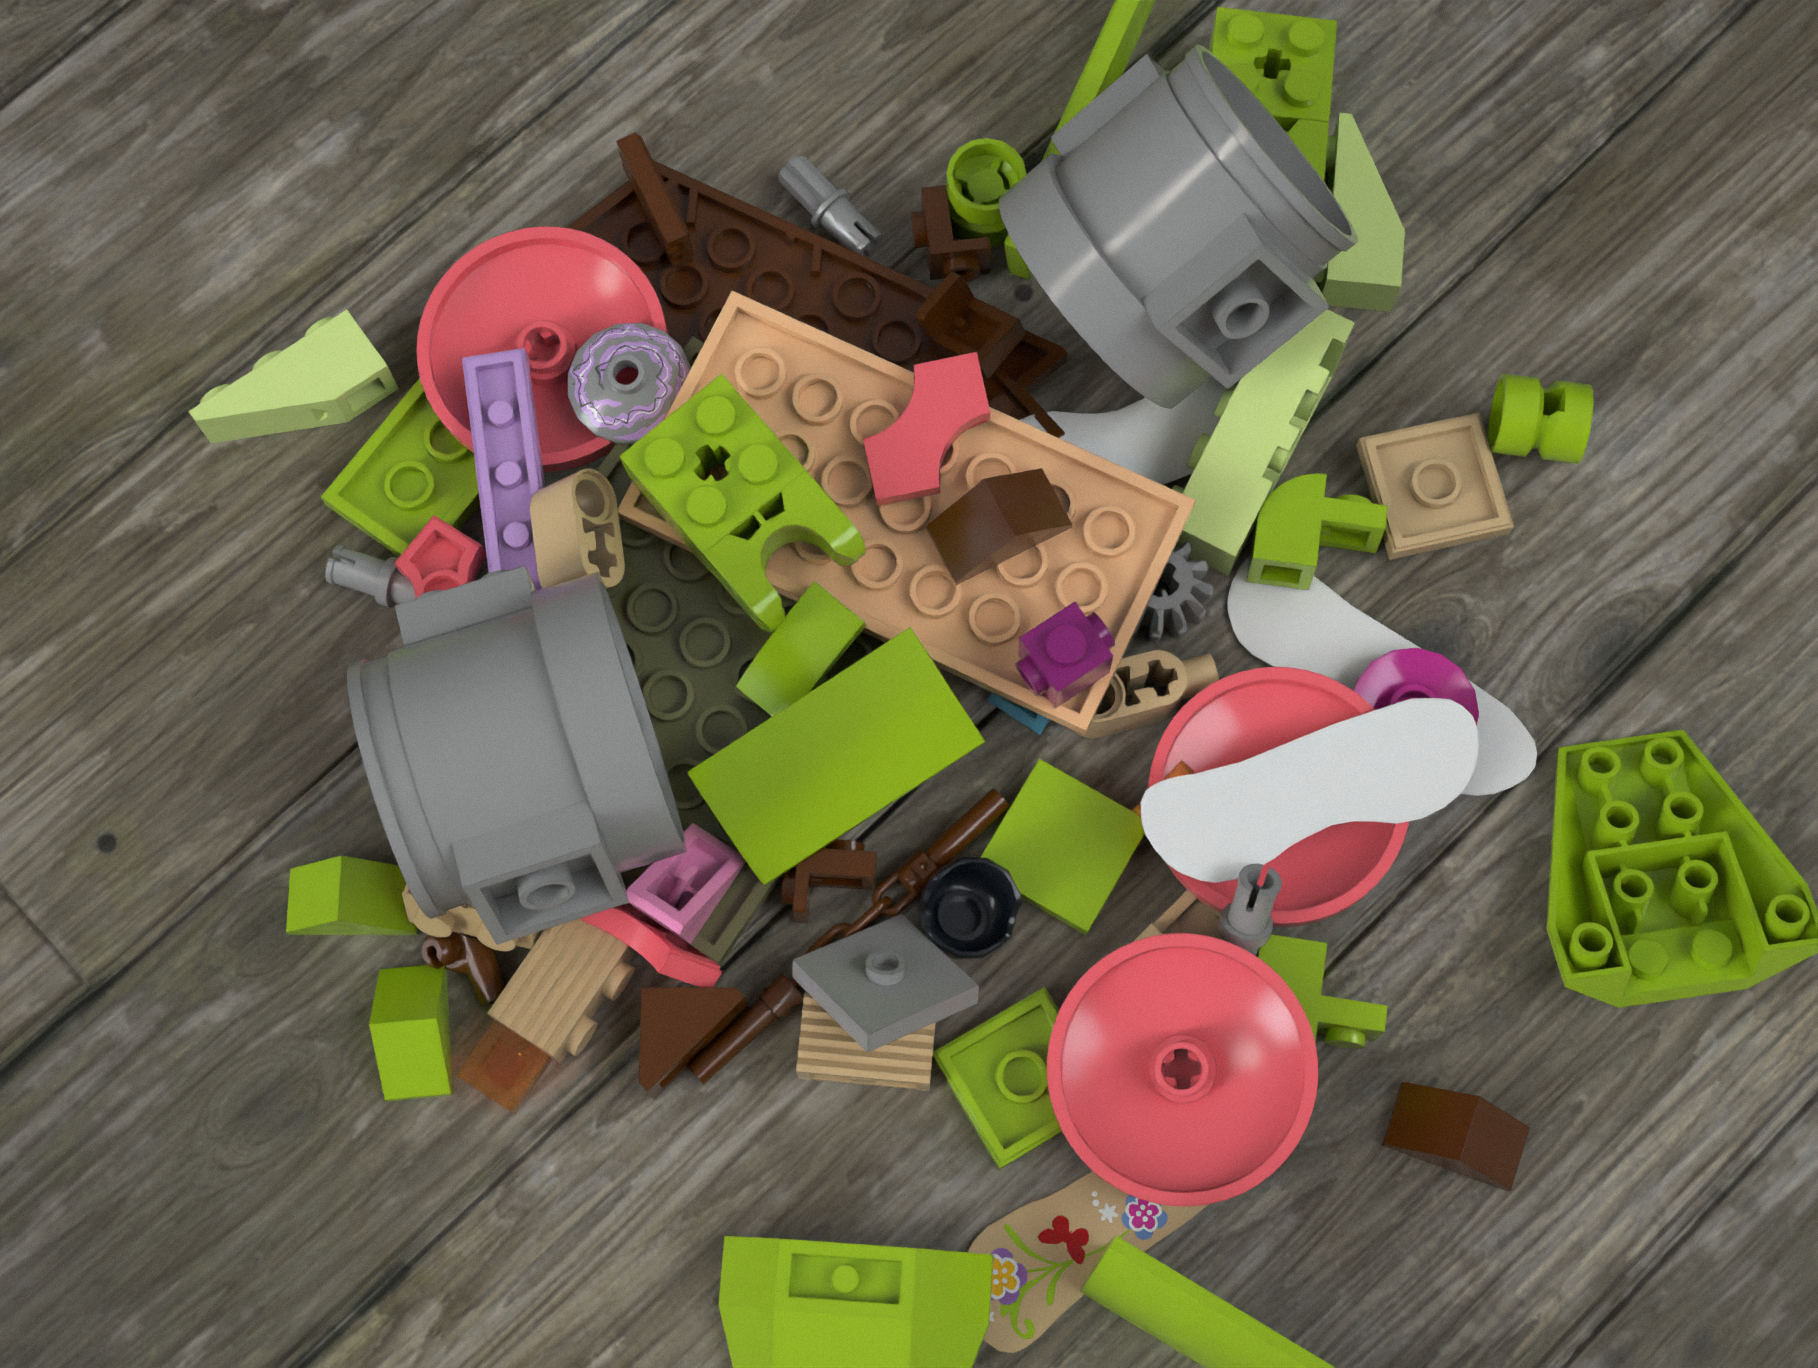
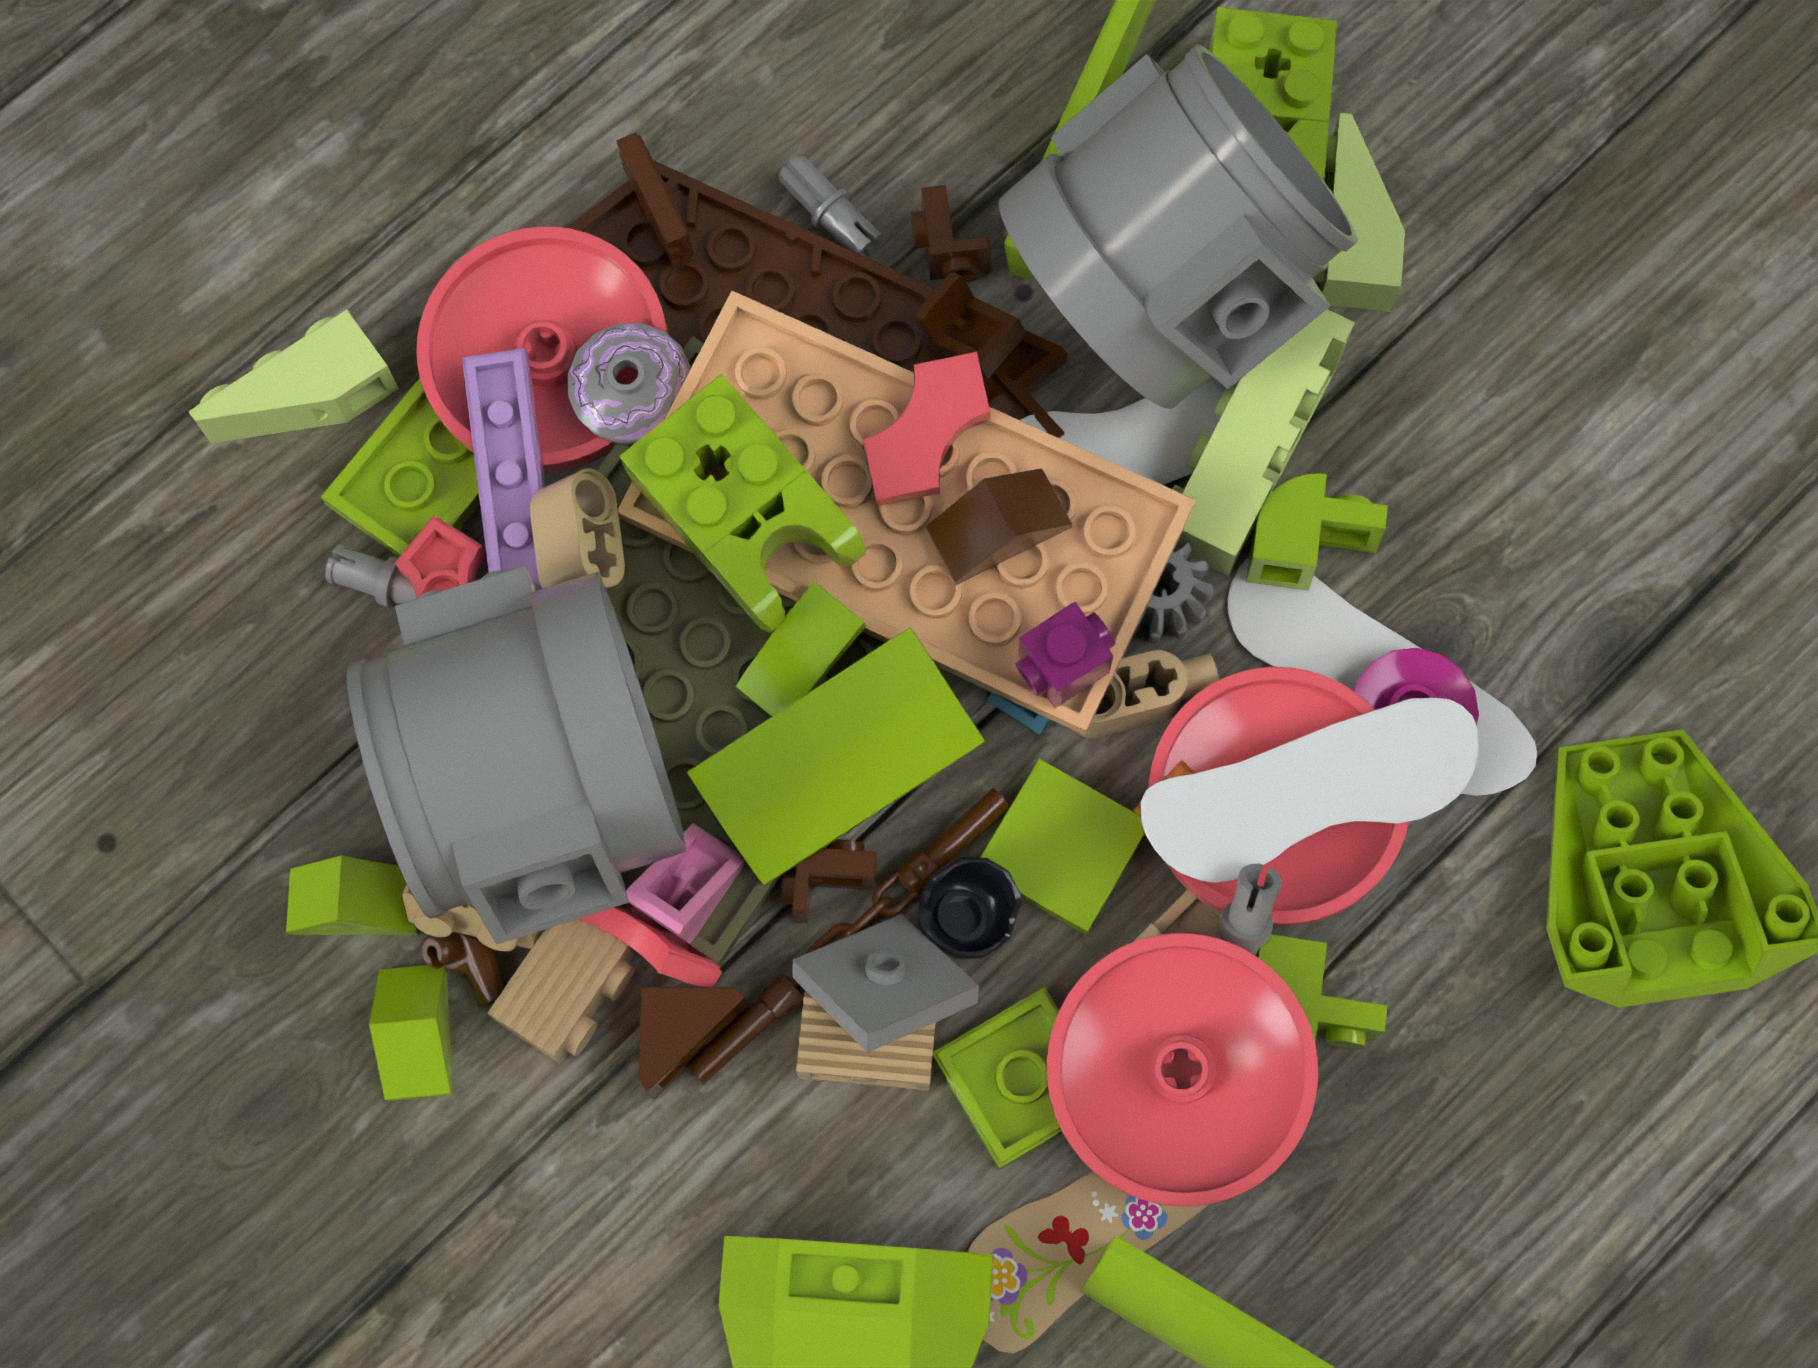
(504, 1067): clear orange plate -> none
(975, 182): lime wheel -> none
(1436, 485): tan plate -> none
(1456, 1133): reddish brown slope -> none
(1539, 418): lime wheel -> none

